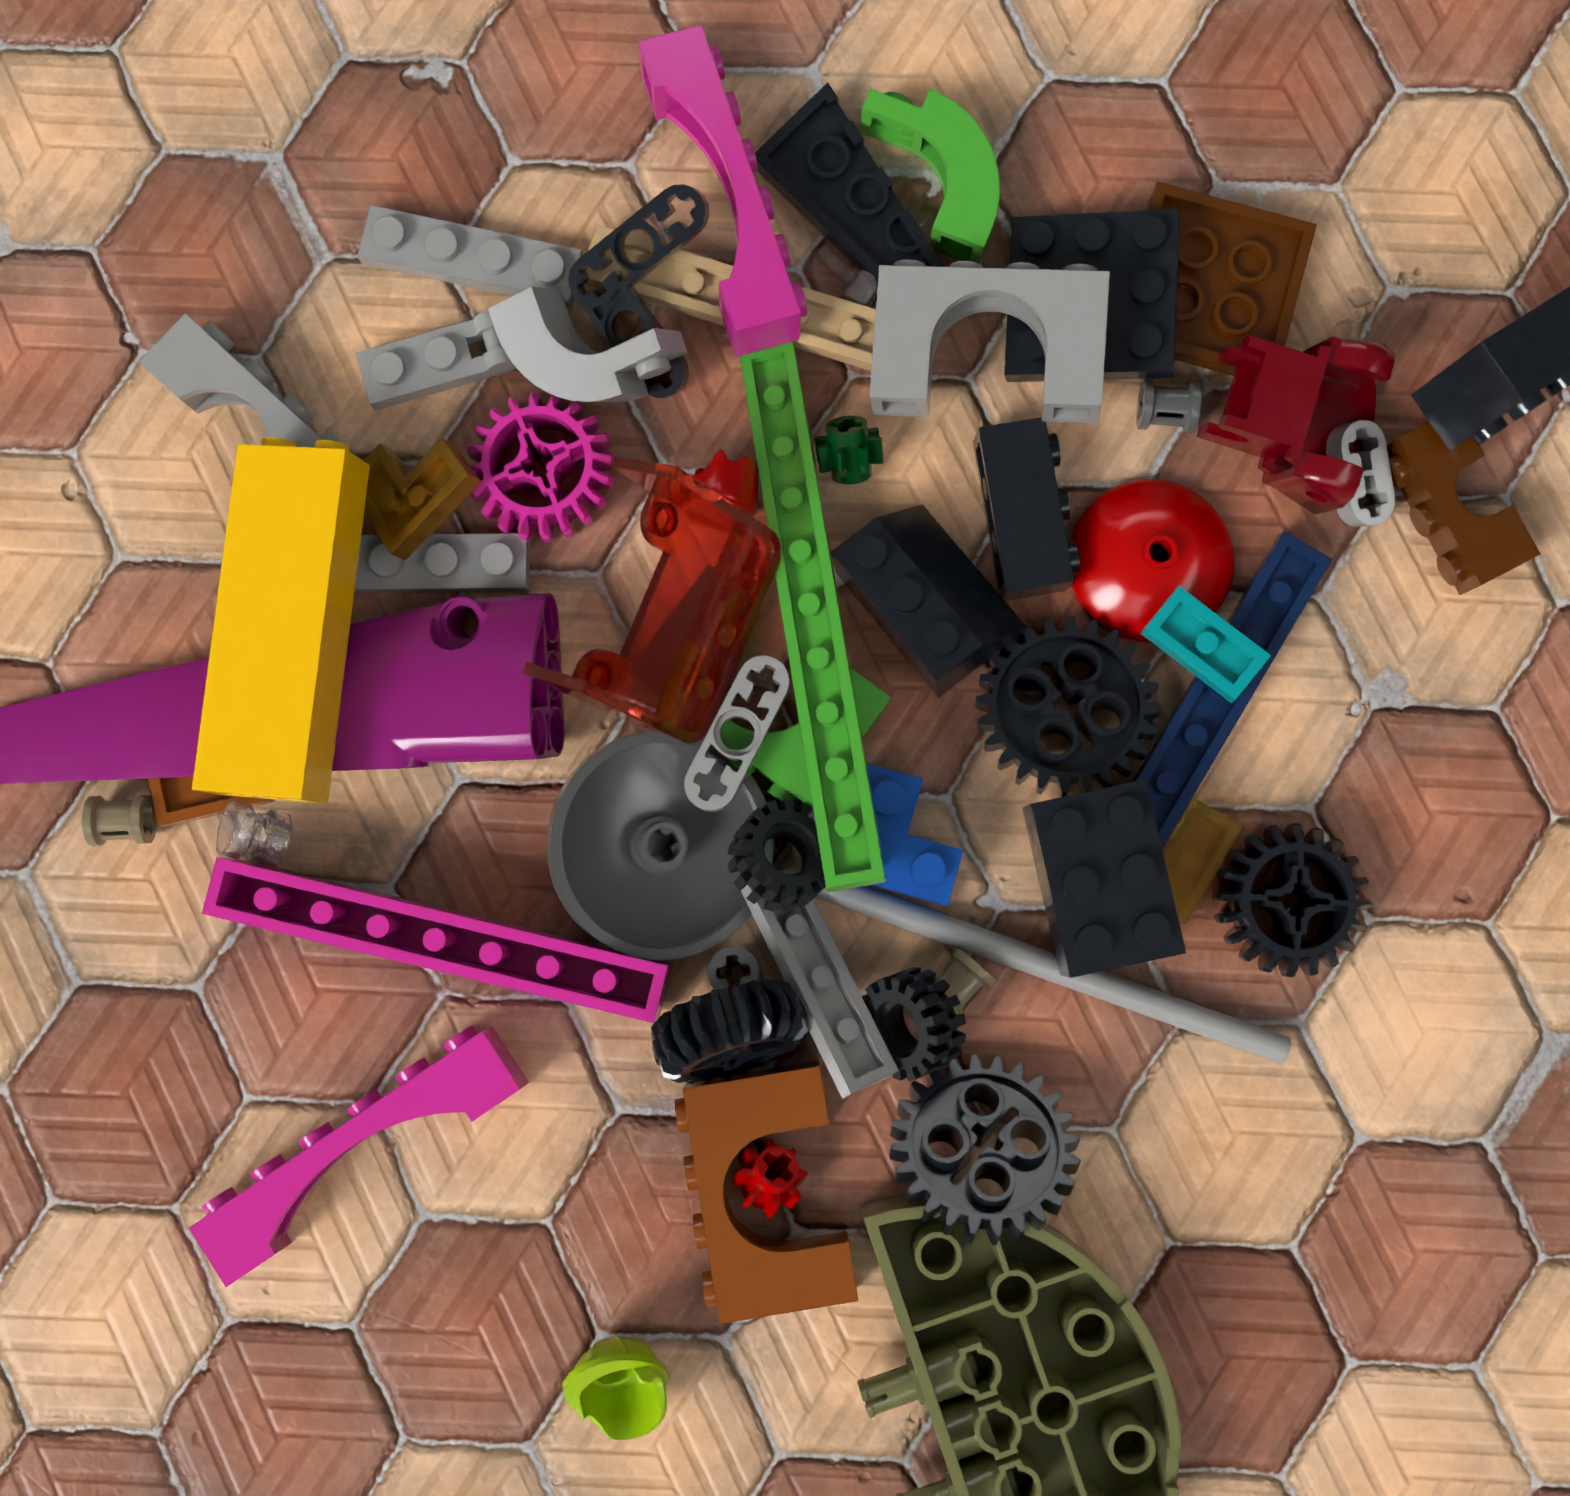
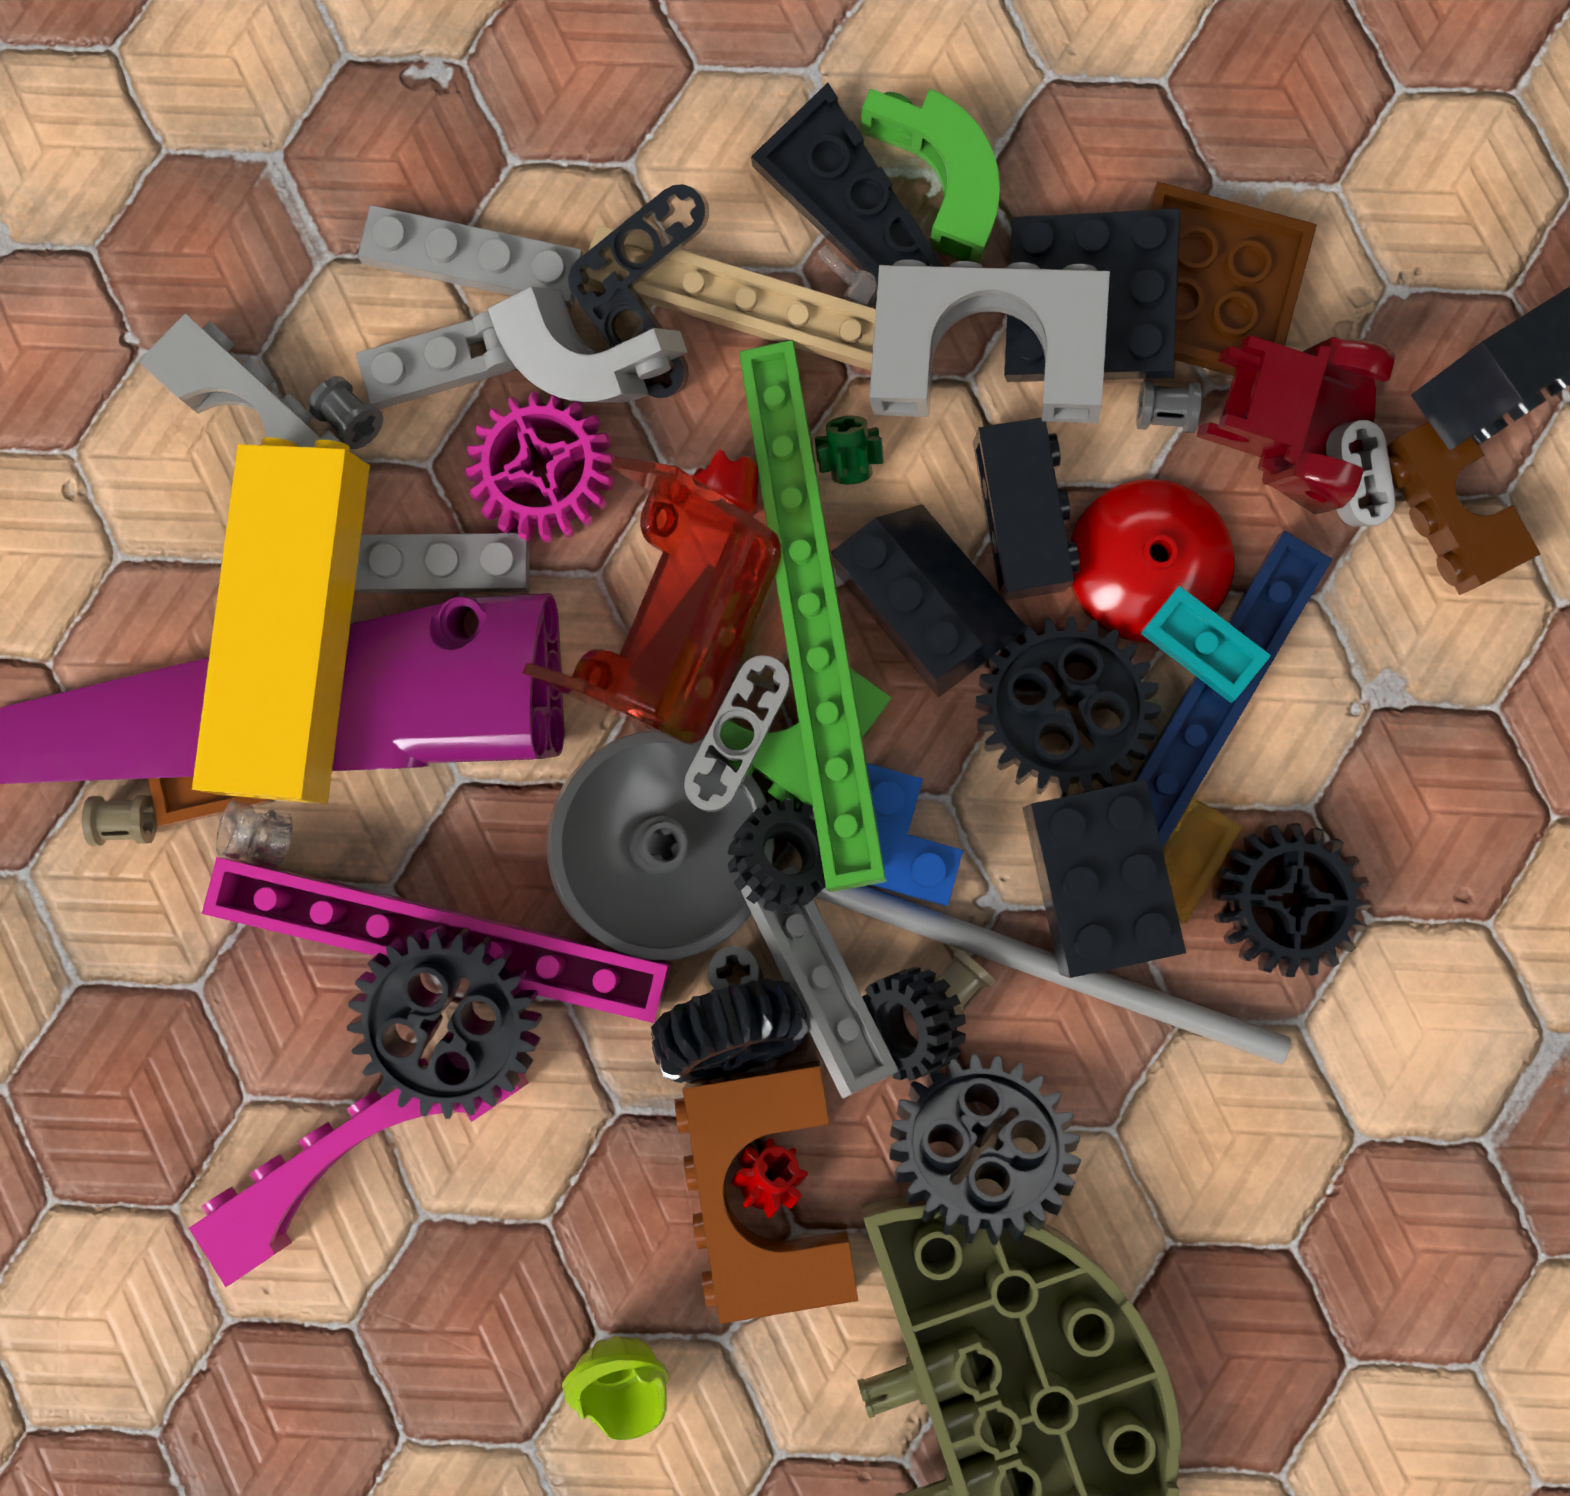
(339, 407): none -> dark grey bush
(398, 996): none -> black gear
(413, 504): pearl gold plate -> none
(686, 87): dark pink arch -> none

